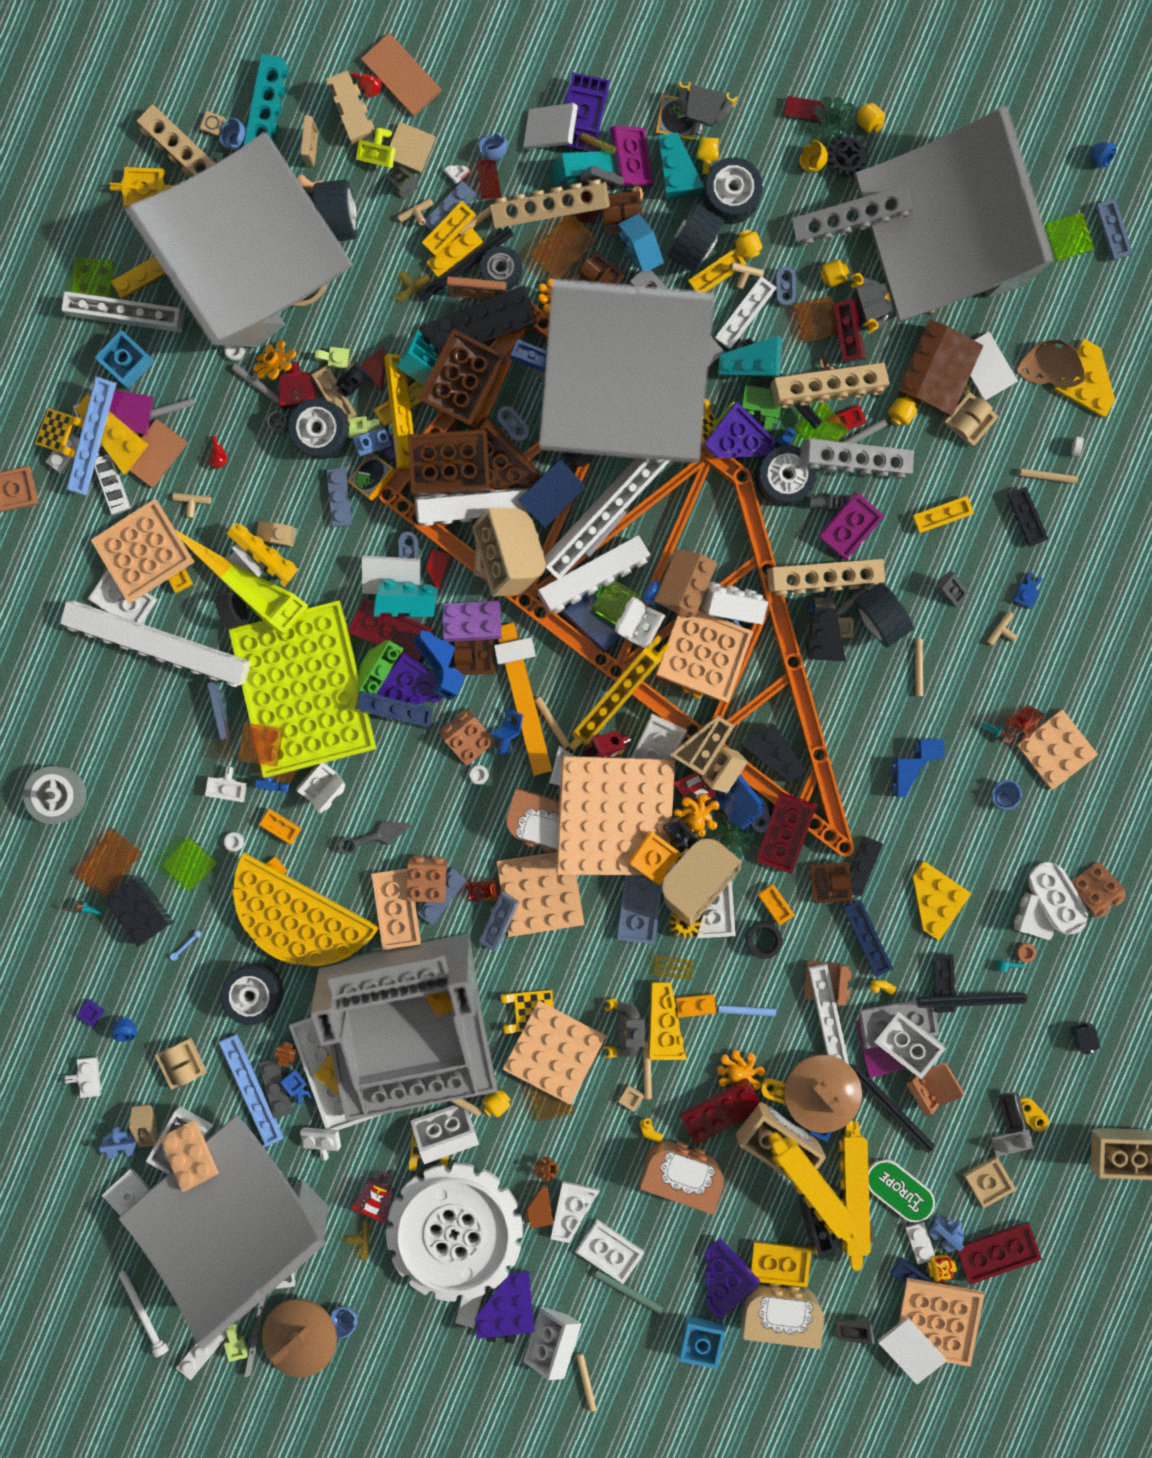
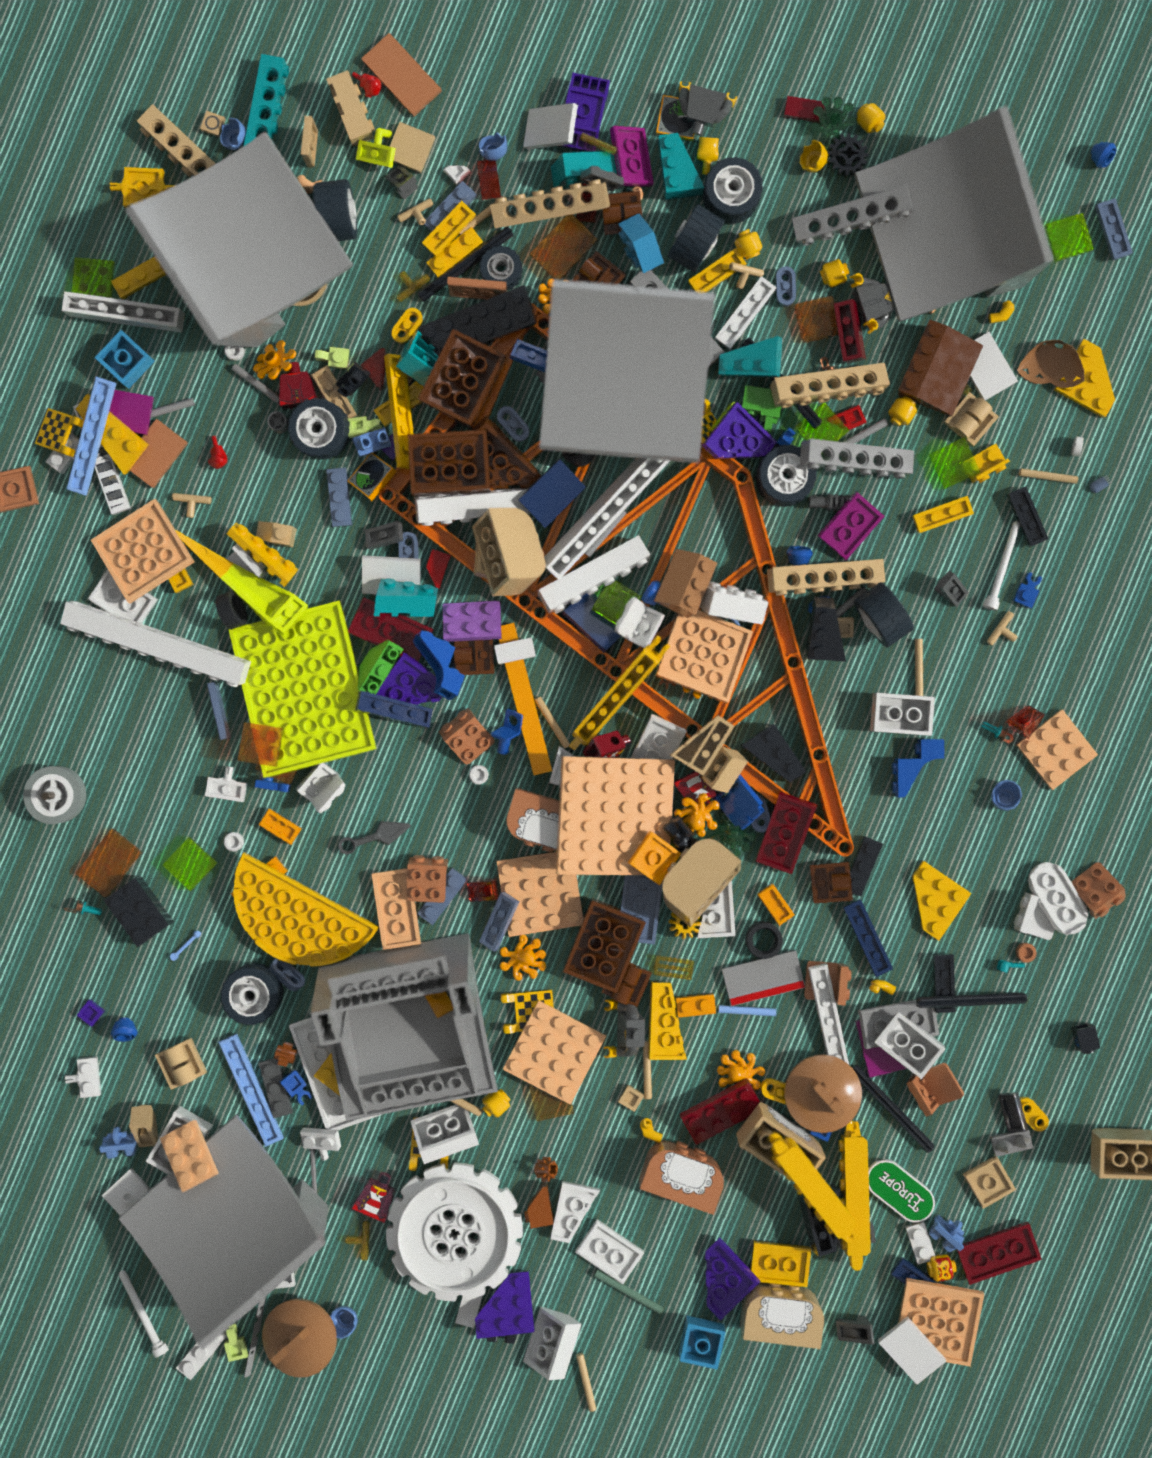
(287, 974): none -> sand blue plate
(313, 1169): none -> light grey piece
(384, 535): none -> dark grey plate
(405, 325): none -> yellow plate
(523, 957): none -> light orange animal
(604, 945): none -> reddish brown slope
(632, 985): none -> reddish brown plate
(763, 978): none -> light grey tile
(799, 555): none -> blue cone
(902, 714): none -> white brick
(954, 463): none -> clear neon green plate
(989, 461): none -> yellow bracket
(991, 601): none -> white piece
(1004, 314): none -> yellow arm
(1099, 484): none -> sand blue piece

